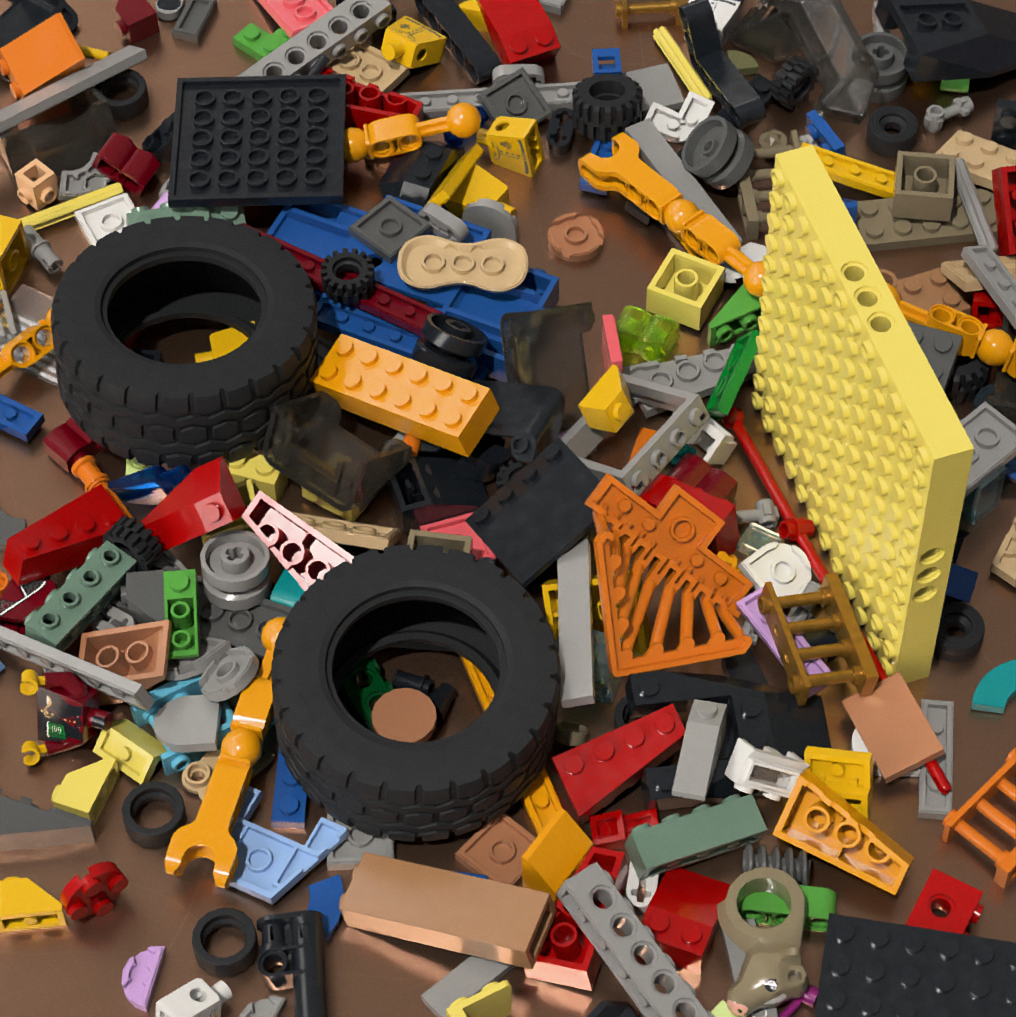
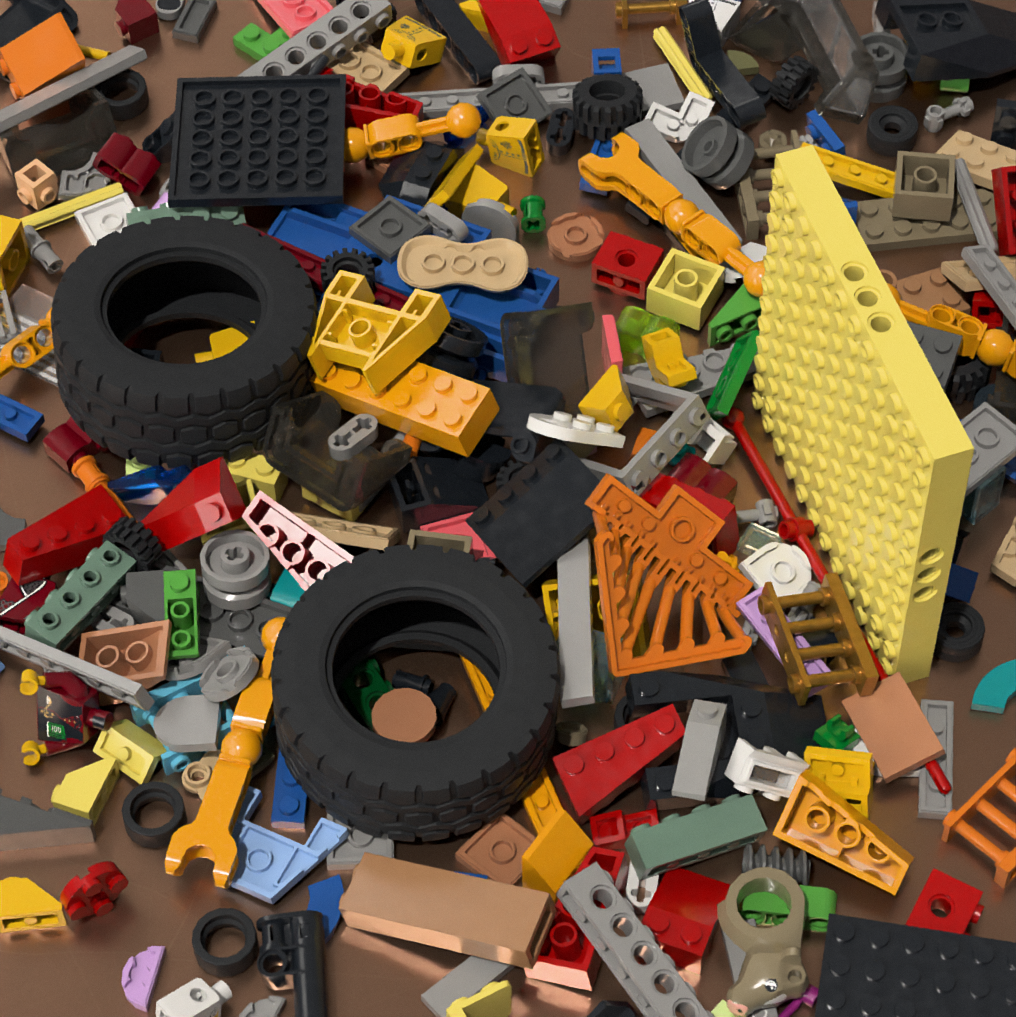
(355, 438): none -> light grey beam
(371, 335): none -> yellow wedge
(532, 209): none -> green bush
(577, 430): none -> white plate
(626, 265): none -> red brick
(666, 358): none -> yellow brick
(836, 735): none -> green tile

